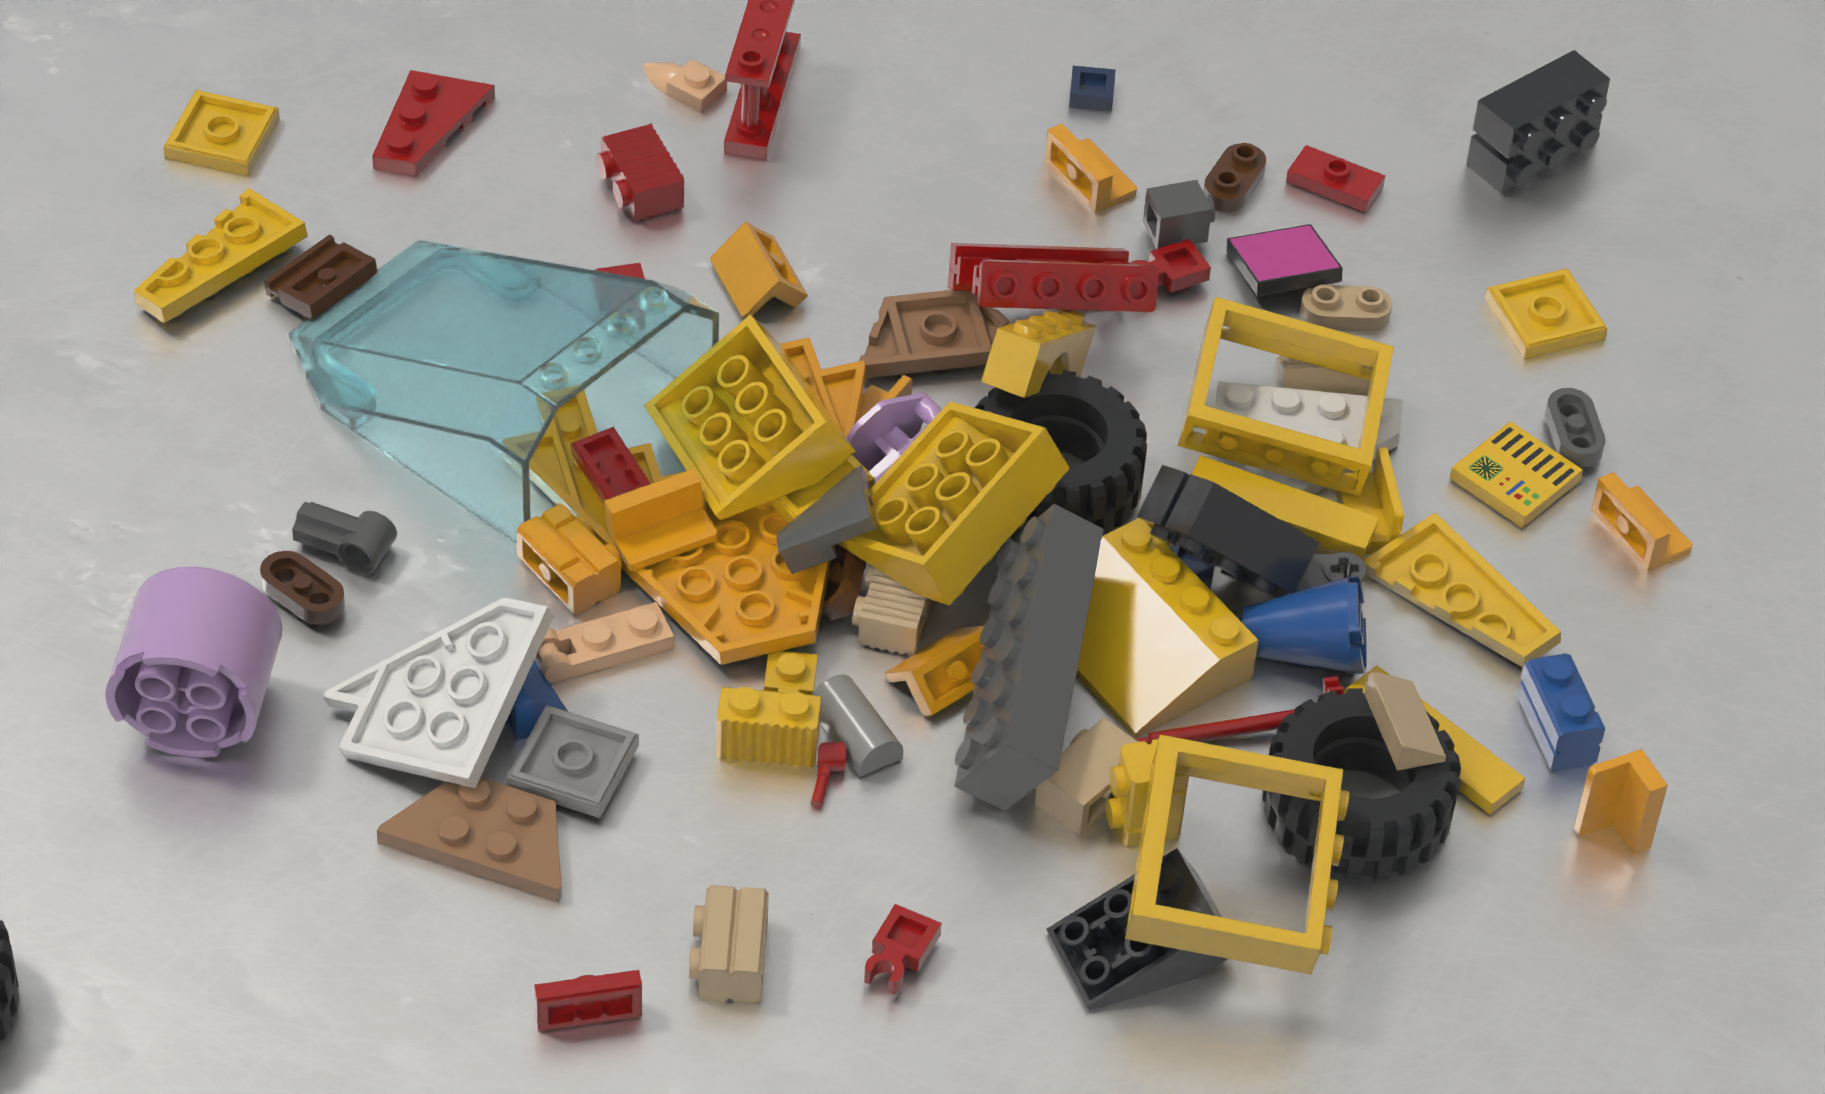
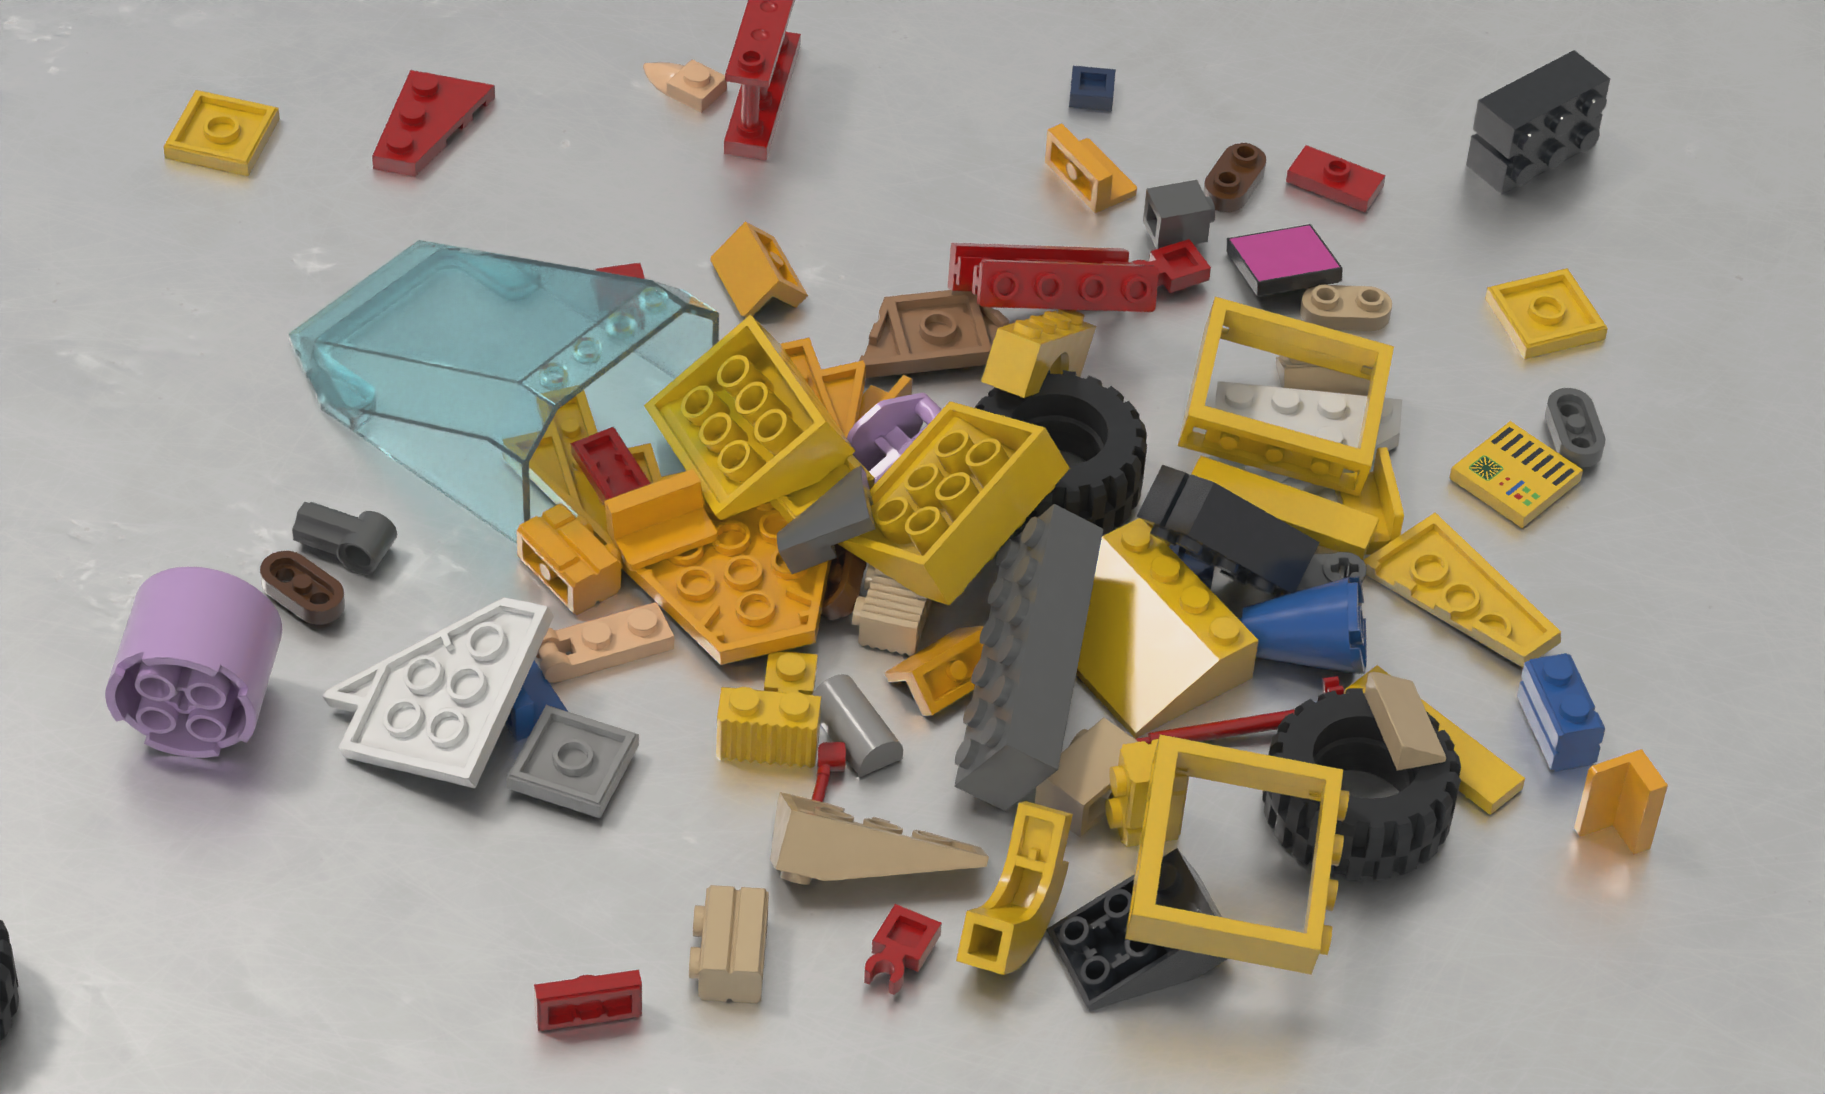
(232, 249): yellow wing -> none
(321, 277): reddish brown plate -> none
(483, 832): medium nougat wing -> none
(641, 172): red brick -> none
(828, 845): none -> tan wedge
(1016, 915): none -> yellow arch
(1638, 523): light orange panel -> none

